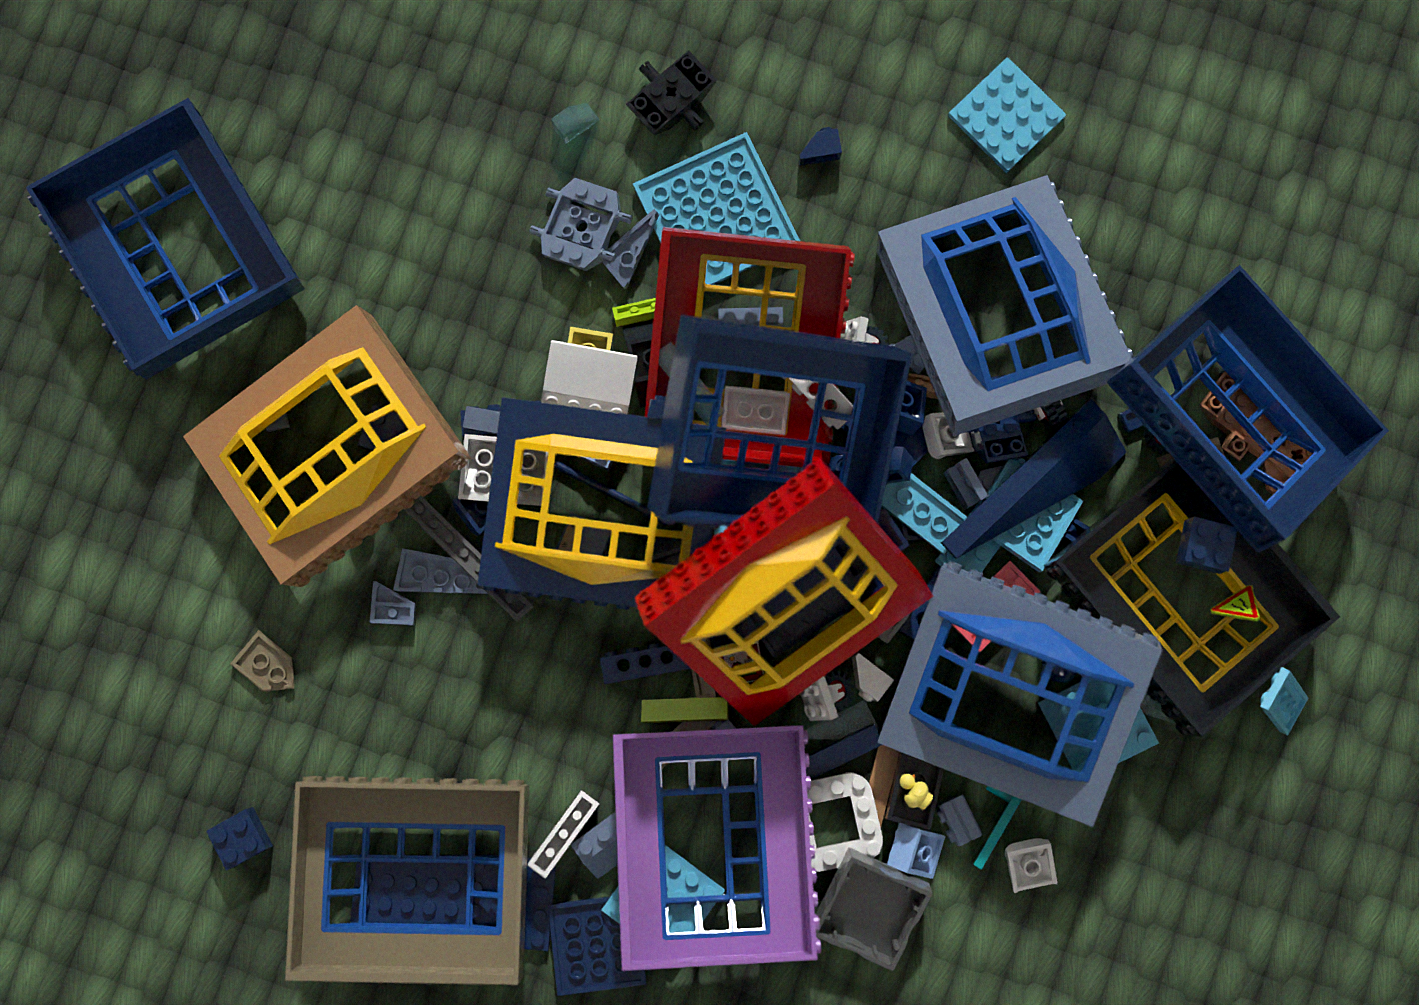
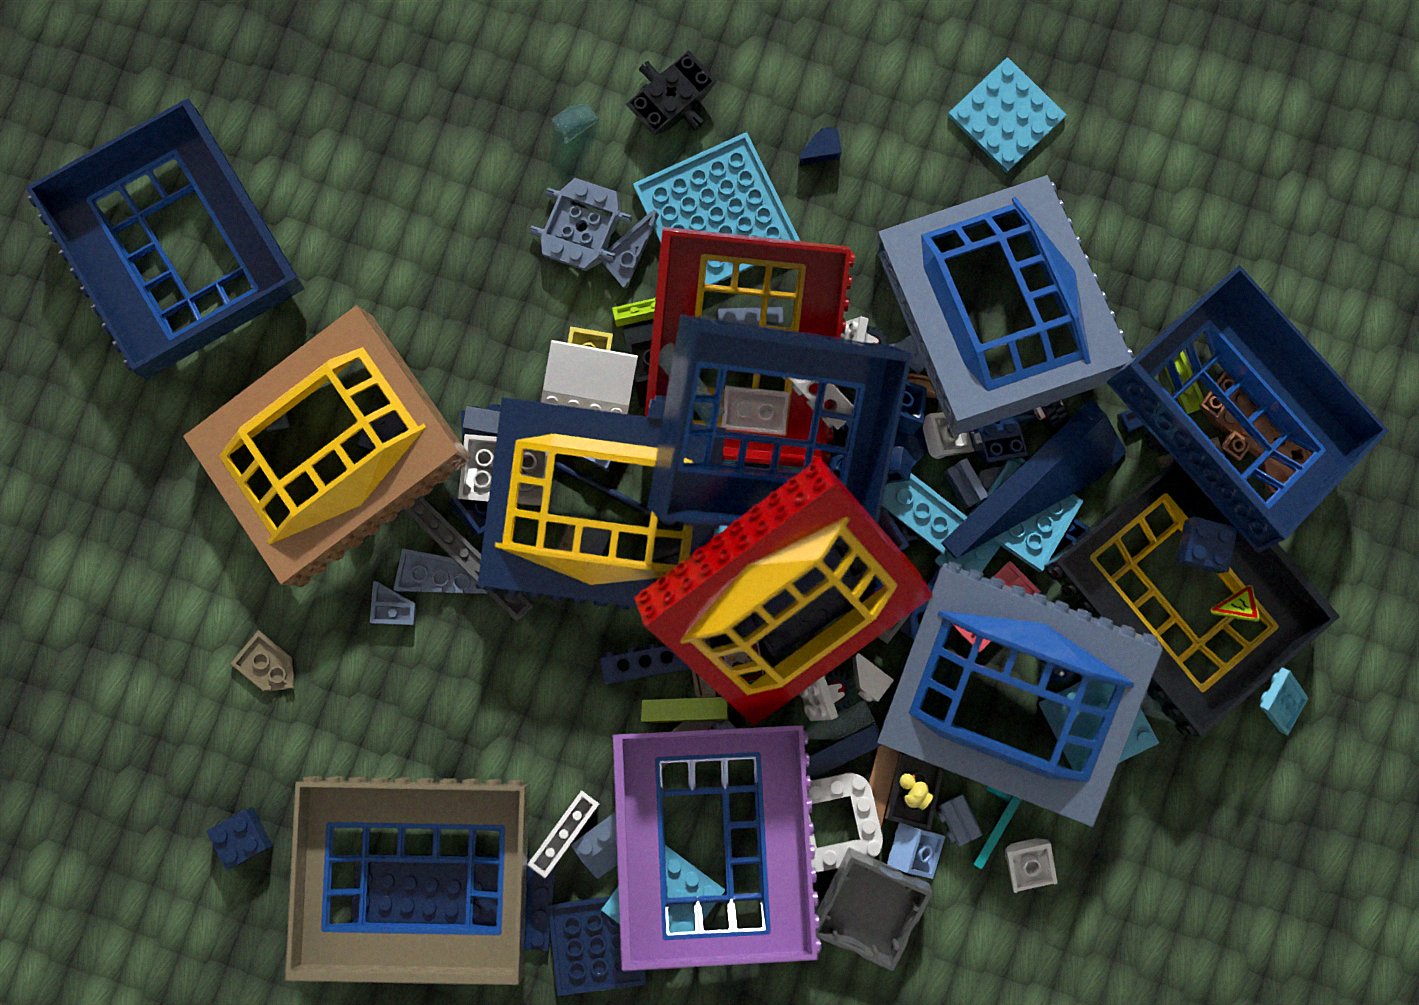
(1192, 396): none -> lime plate

